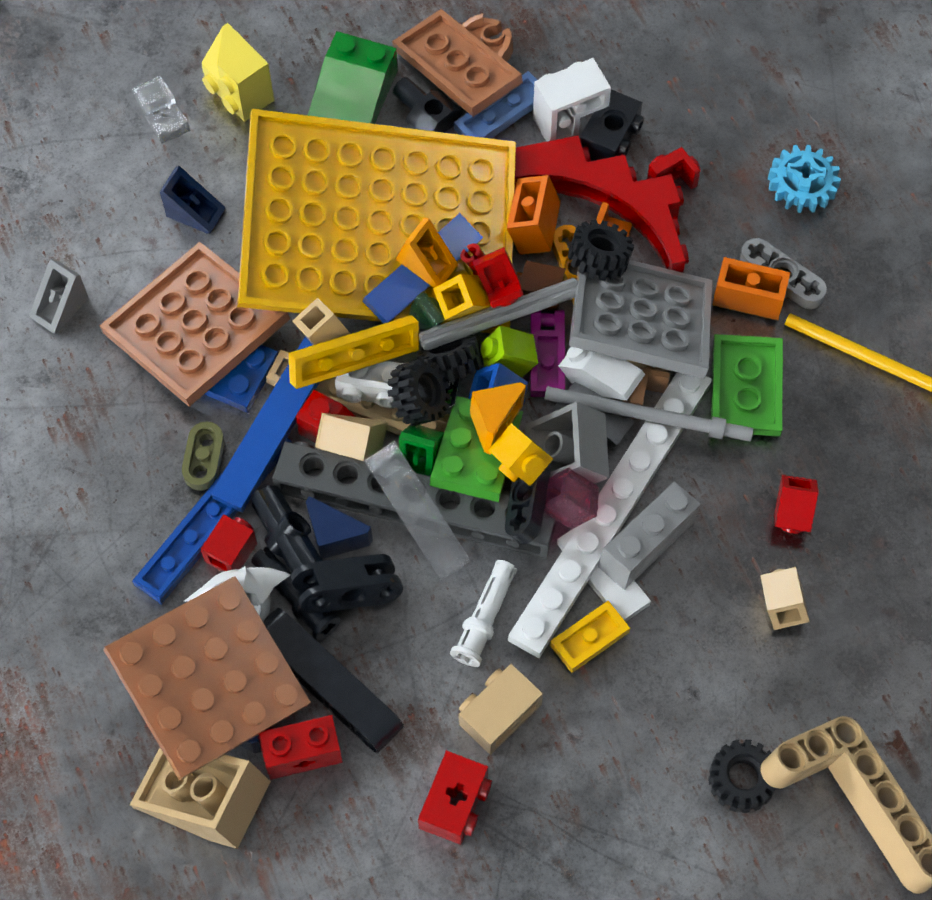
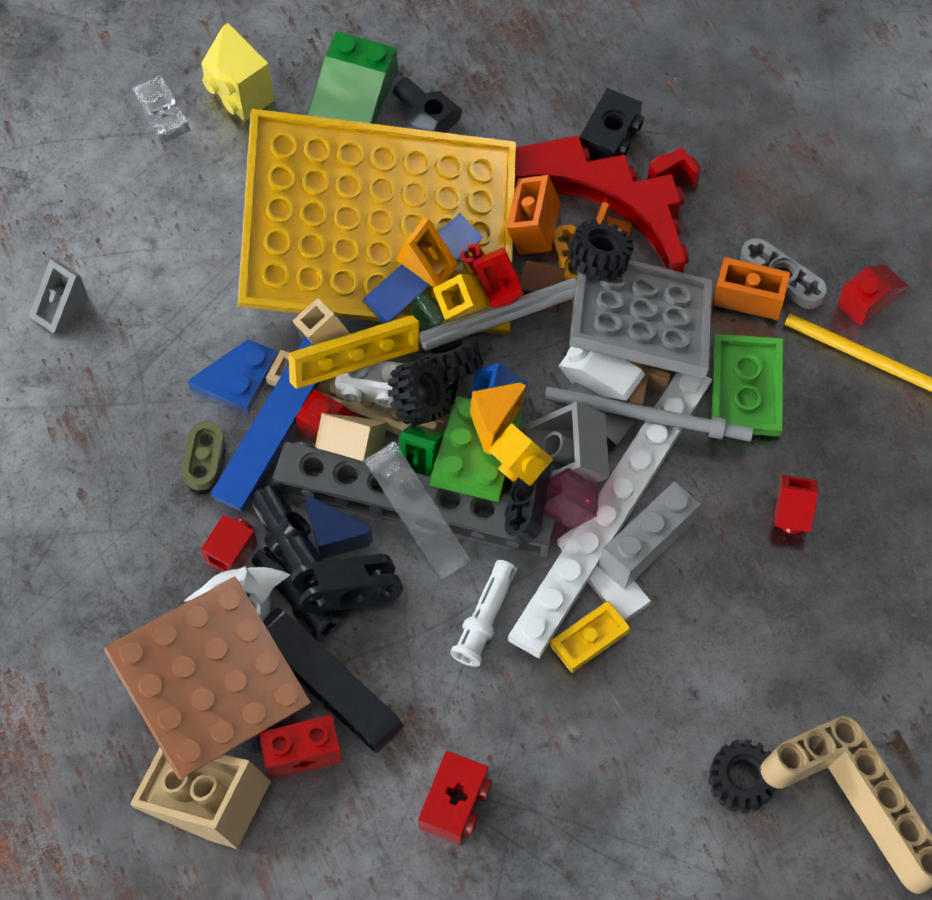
(184, 545): blue tile -> none
(190, 202): dark blue slope -> none
(190, 326): nougat plate -> none
(462, 58): nougat plate -> none
(499, 708): tan brick -> none
(500, 113): medium blue plate -> none
(510, 348): lime brick -> none
(550, 351): magenta plate -> none
(567, 97): white brick -> none
(784, 598): tan brick -> none
(804, 178): medium azure gear -> none
(870, 293): none -> red slope

